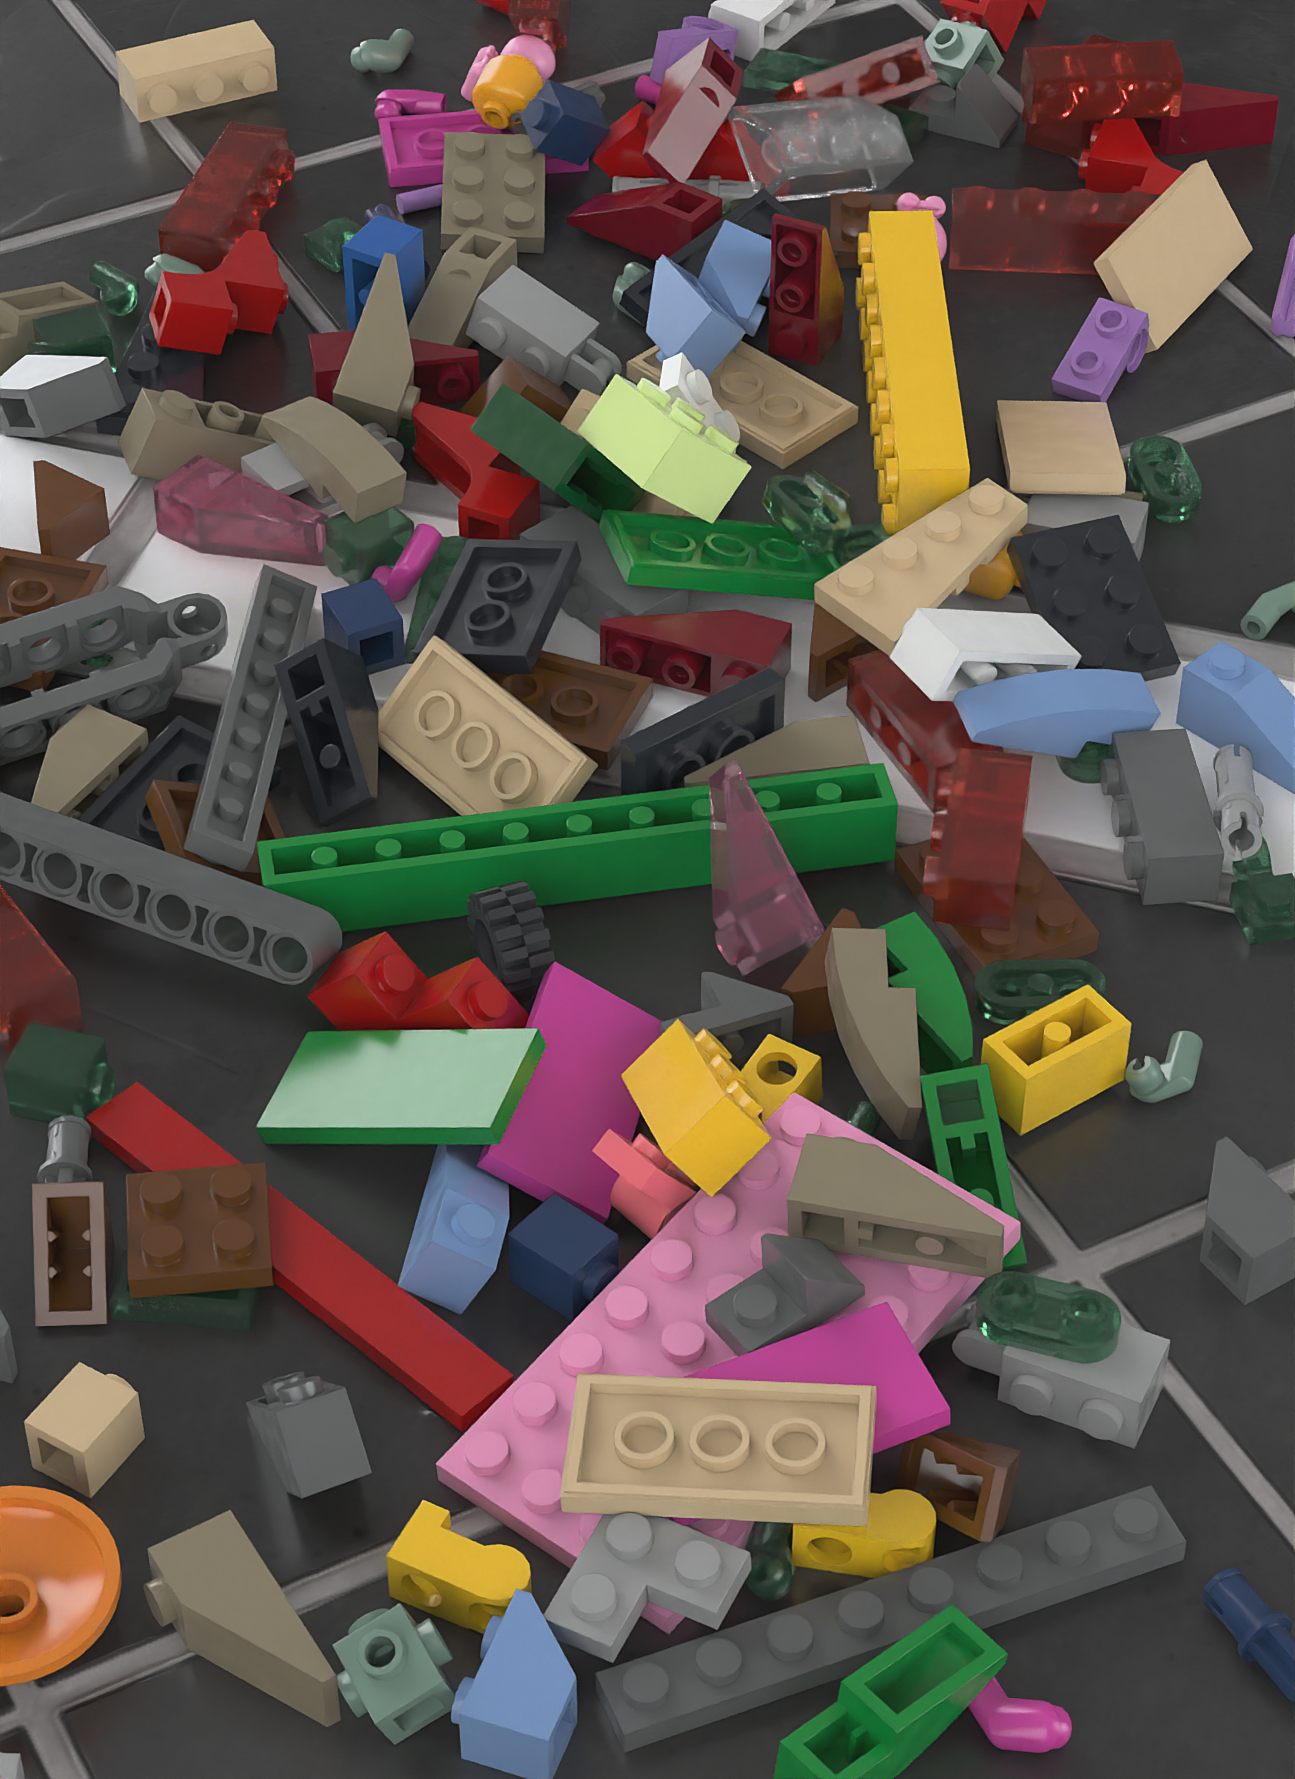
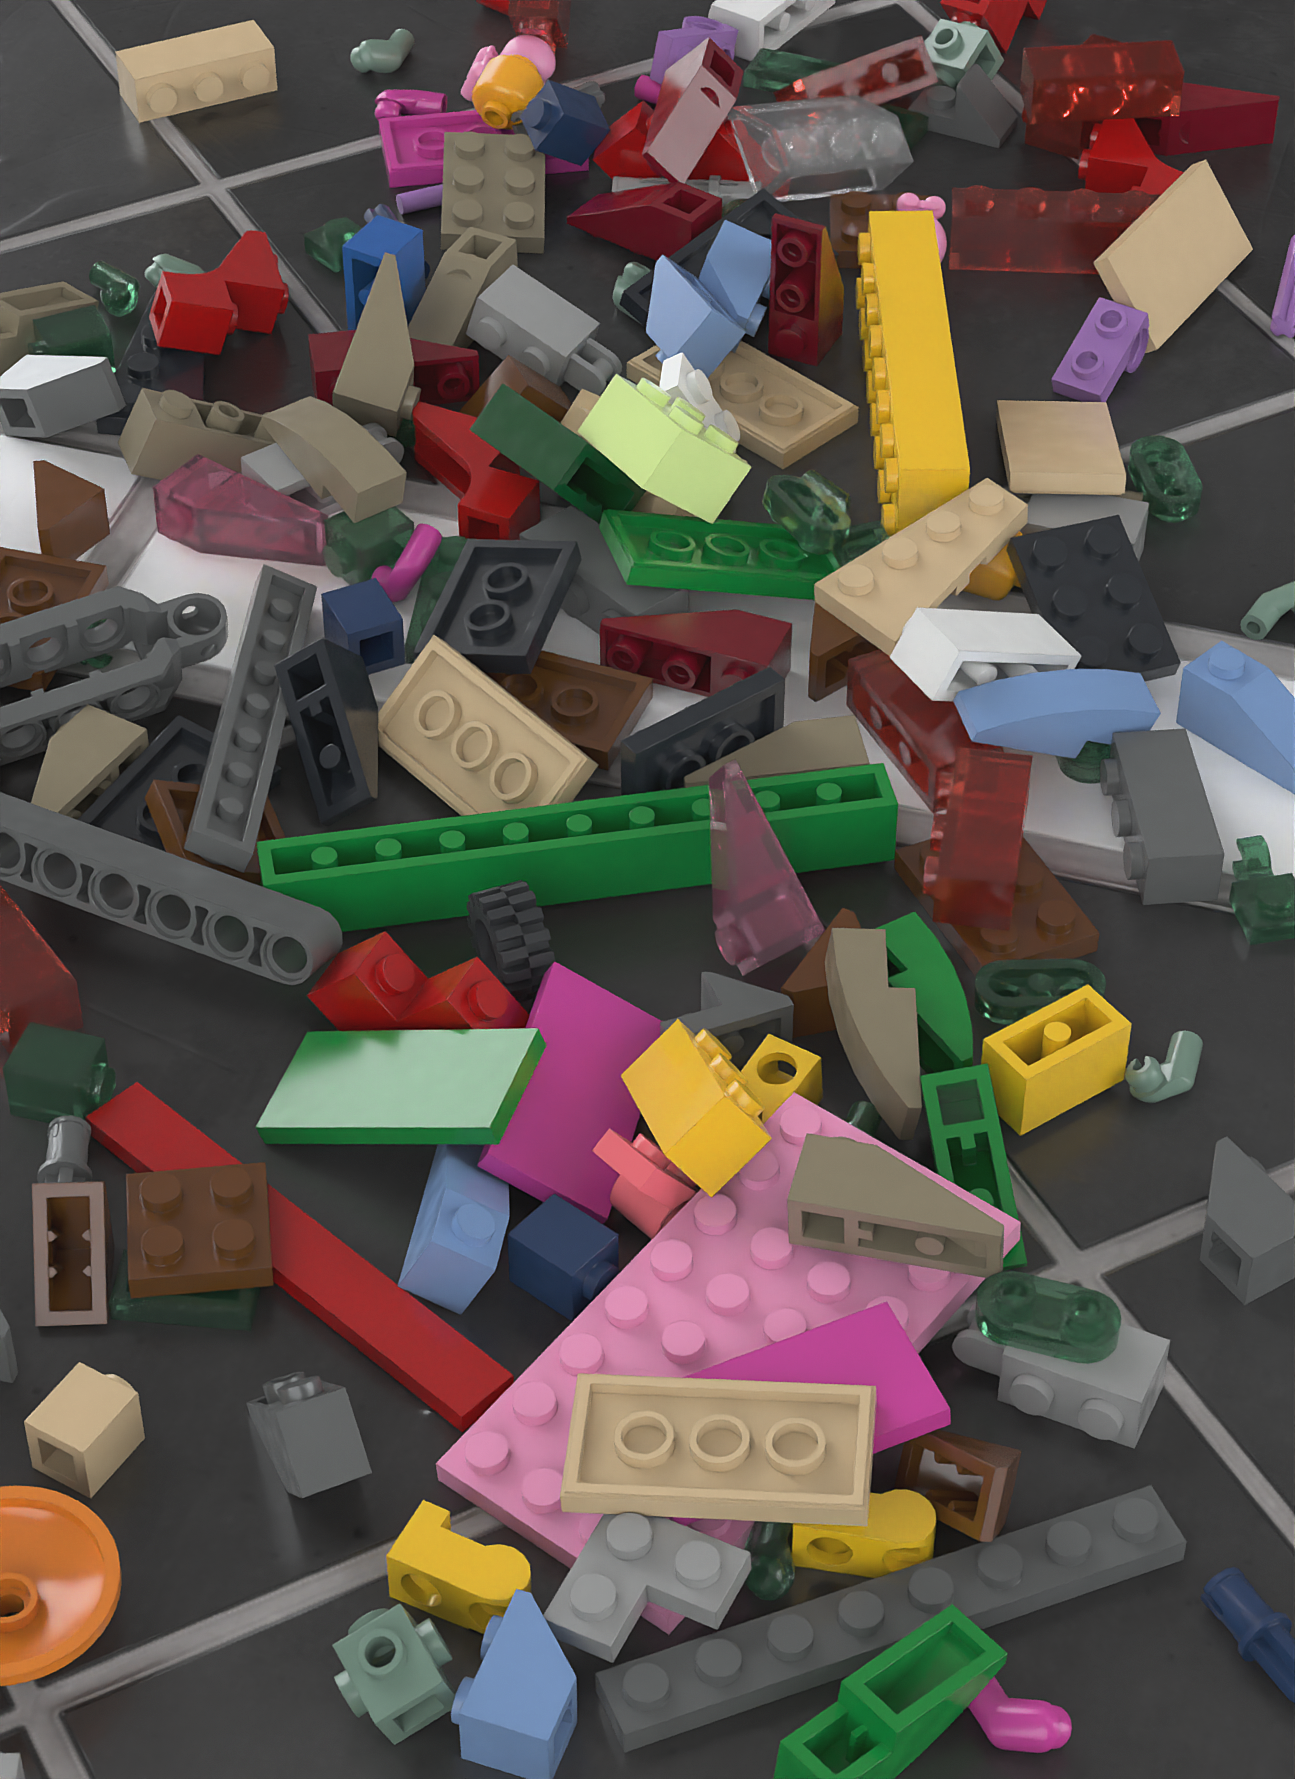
(228, 194): clear red brick -> none
(238, 1616): dark tan slope -> none
(787, 1297): dark grey slope -> none
(1237, 802): light grey pin -> none

